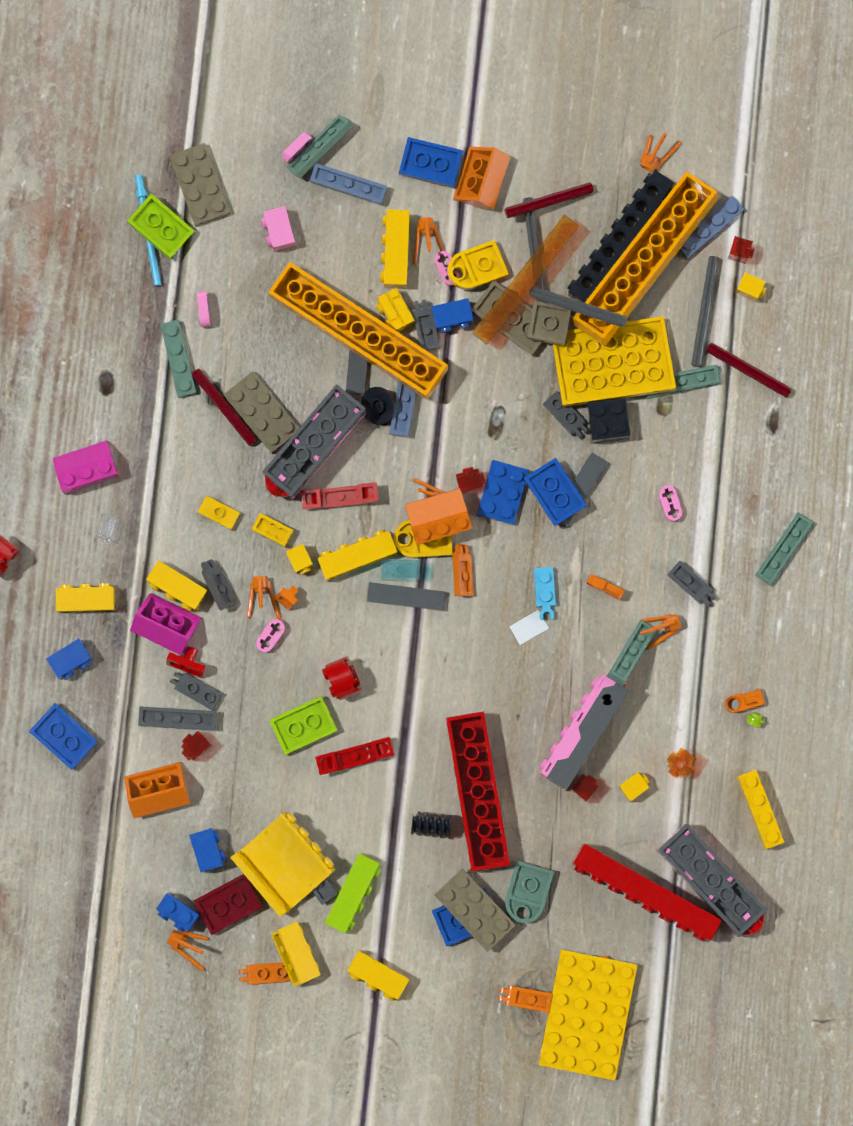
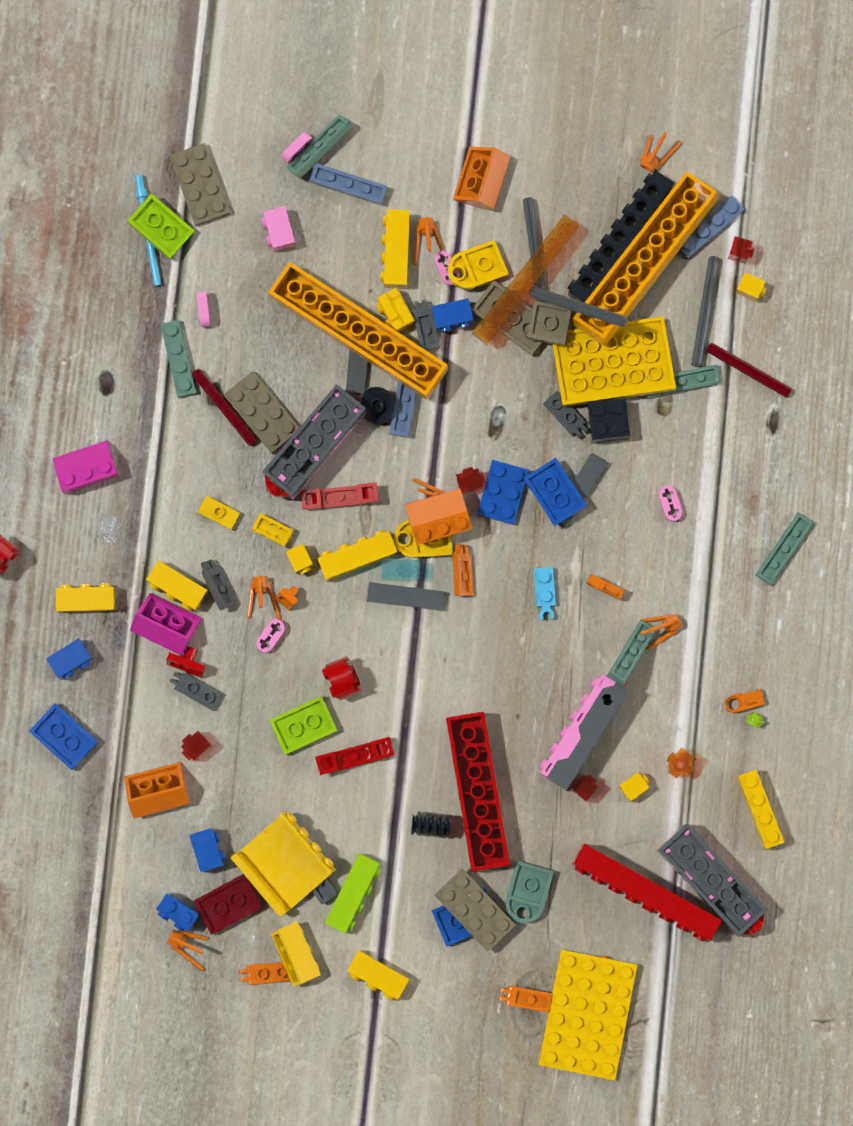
(177, 718): dark grey plate -> none
(430, 162): blue plate -> none
(528, 627): white sticker -> none
(549, 200): dark red axle -> none
(691, 583): dark grey hinge -> none

